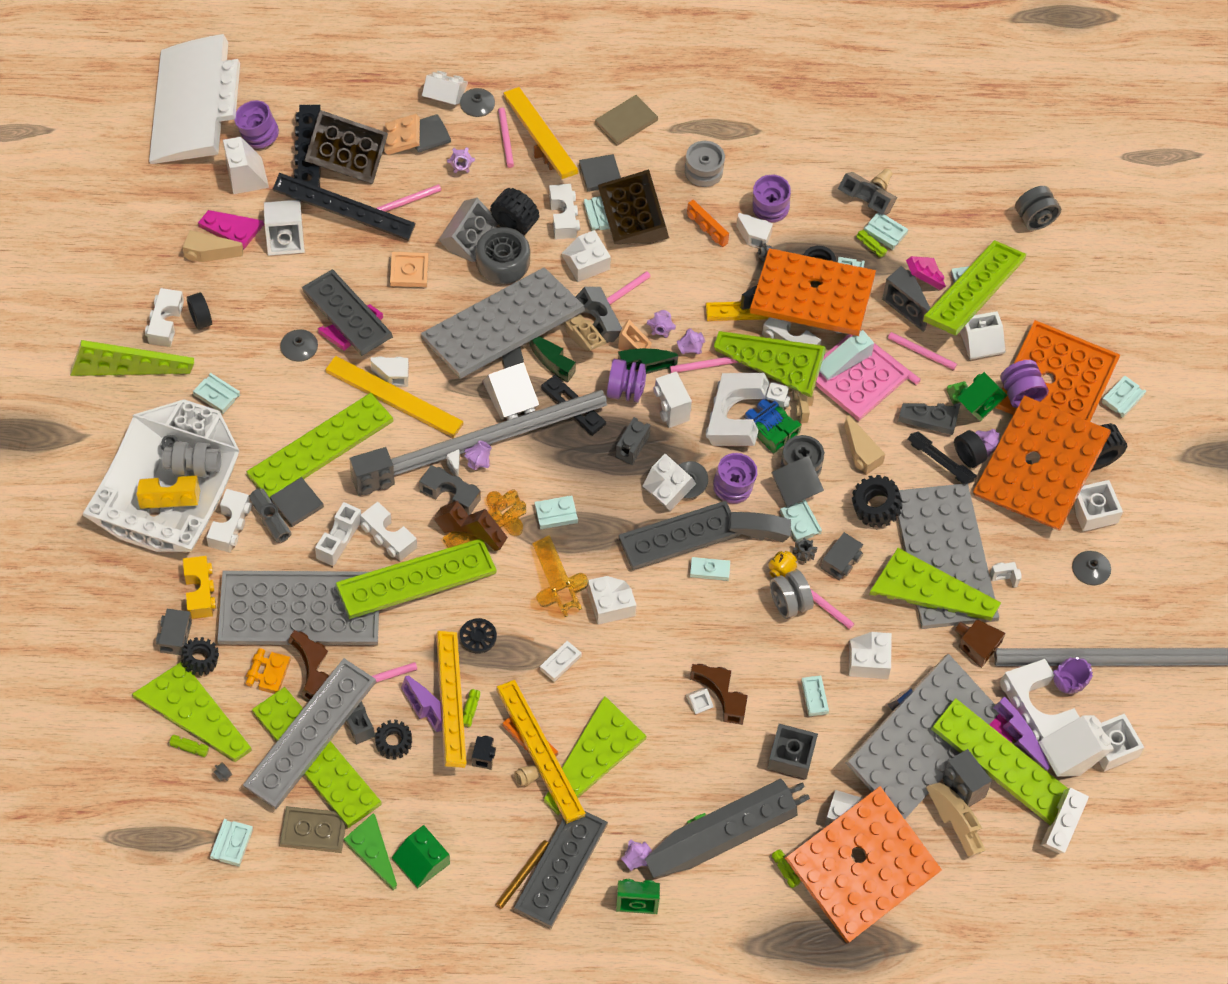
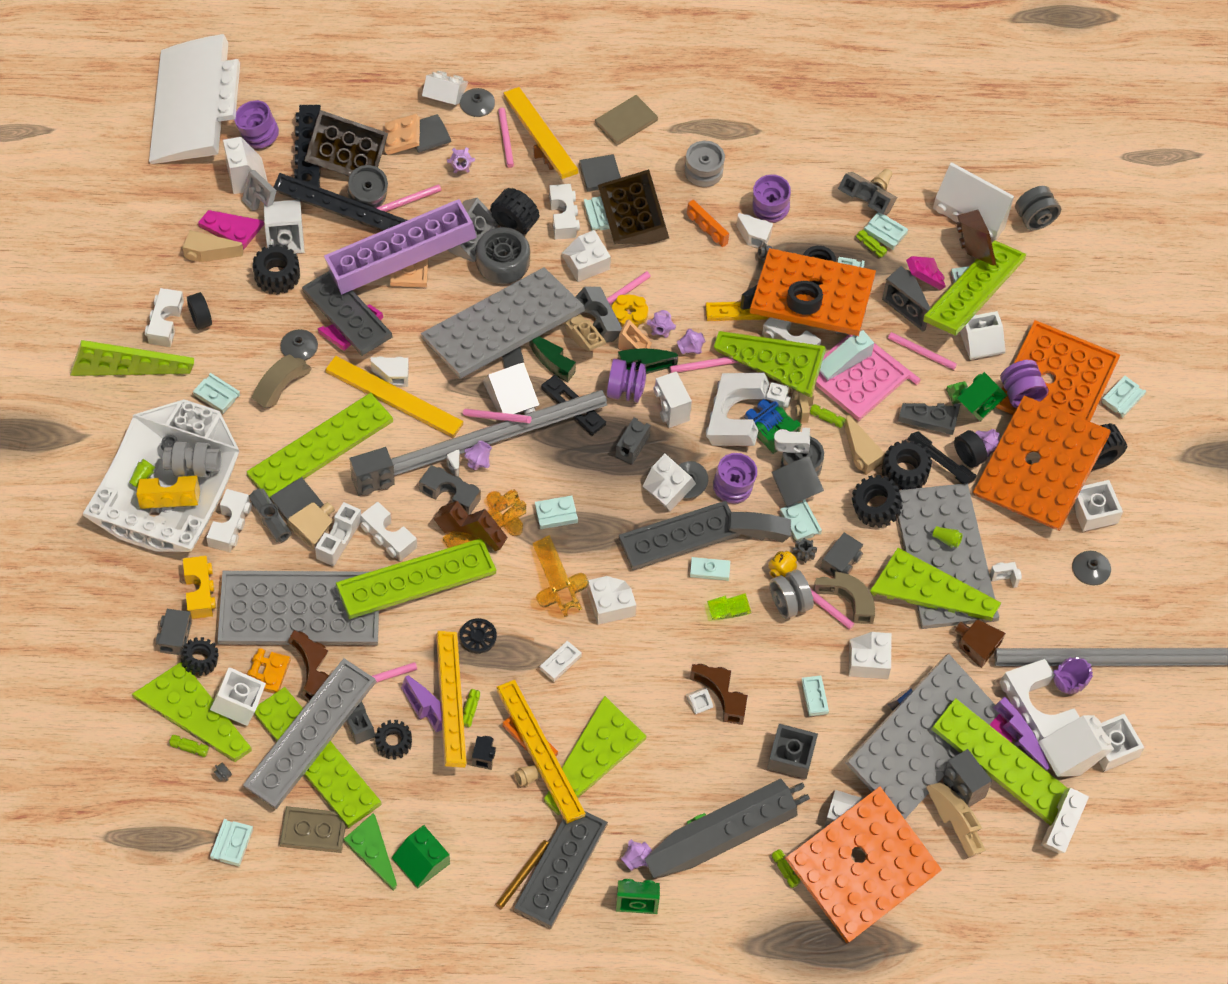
(142, 471): none -> lime cone
(238, 696): none -> white slope
(257, 189): none -> light grey plate
(276, 257): none -> black tyre
(277, 378): none -> dark tan arch
(311, 523): none -> tan torso
(368, 186): none -> dark grey wheel
(400, 246): none -> lavender brick
(497, 416): none -> bright pink bar
(632, 302): none -> yellow plate
(729, 608): none -> clear neon green slope
(792, 441): none -> white leg
(807, 288): none -> black tyre
(827, 415): none -> lime axle
(853, 591): none -> dark tan arch
(908, 453): none -> black tyre
(948, 536): none -> lime cone
(966, 192): none -> white slope
(975, 236): none -> reddish brown slope

